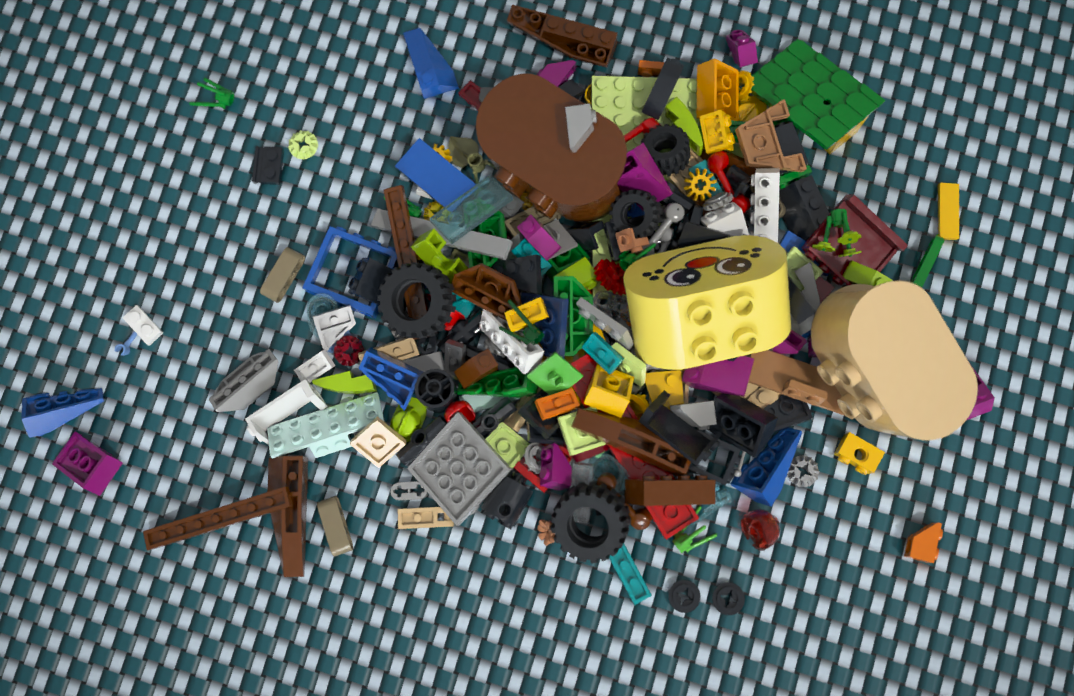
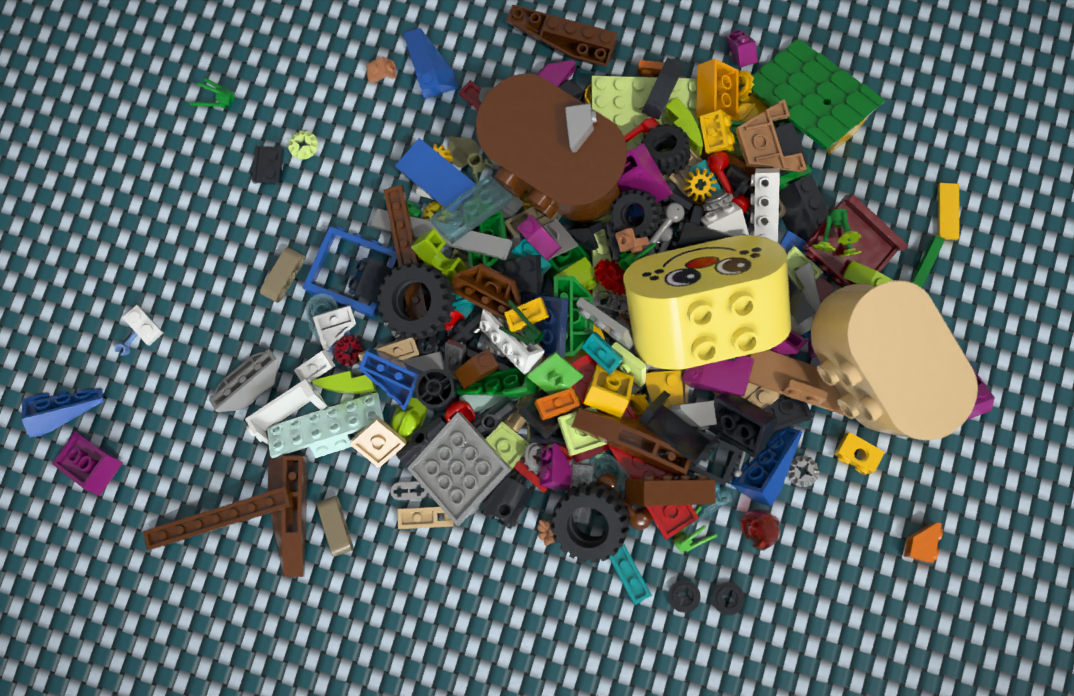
(380, 69): none -> nougat bracket

